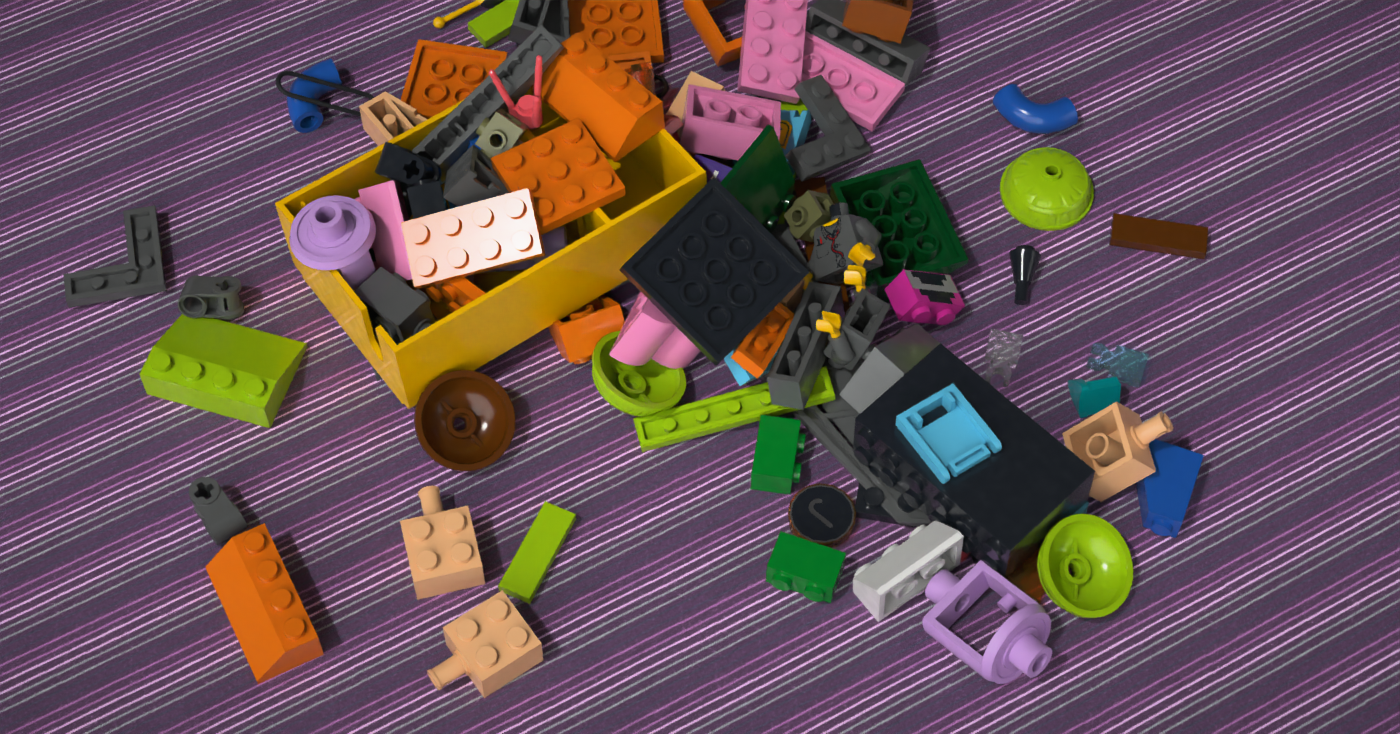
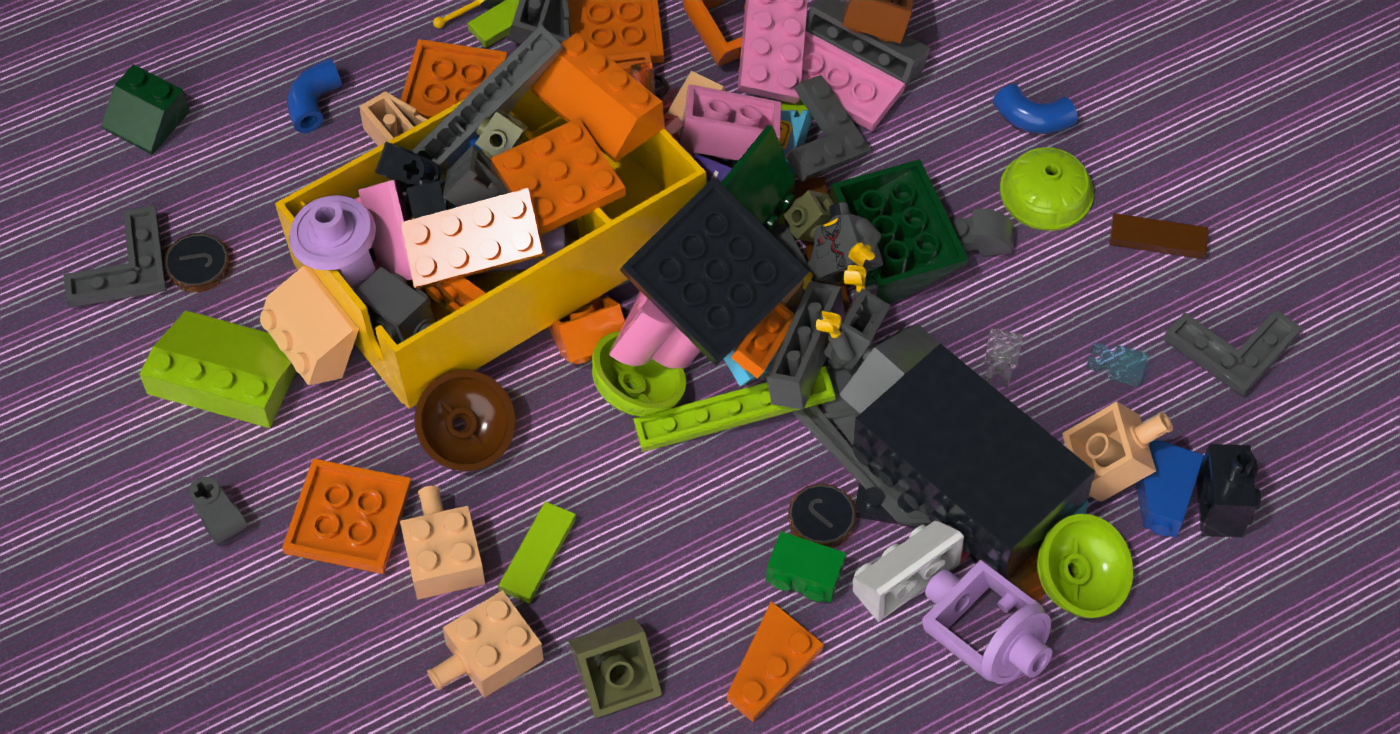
(144, 109): none -> dark green slope
(196, 262): none -> black tile
(210, 296): dark grey piece -> none
(263, 605): orange slope -> none
(310, 327): none -> light nougat slope
(323, 82): black piece -> none
(347, 516): none -> orange plate
(528, 107): coral plant -> none
(615, 667): none -> olive slope
(772, 662): none -> orange wing
(776, 454): green brick -> none
(924, 297): dark pink brick -> none
(951, 441): medium azure container -> none
(985, 231): none -> dark grey brick
(1023, 264): black cone -> none
(1094, 395): teal tile -> none
(1227, 490): none -> black brick
(1234, 367): none -> dark grey plate

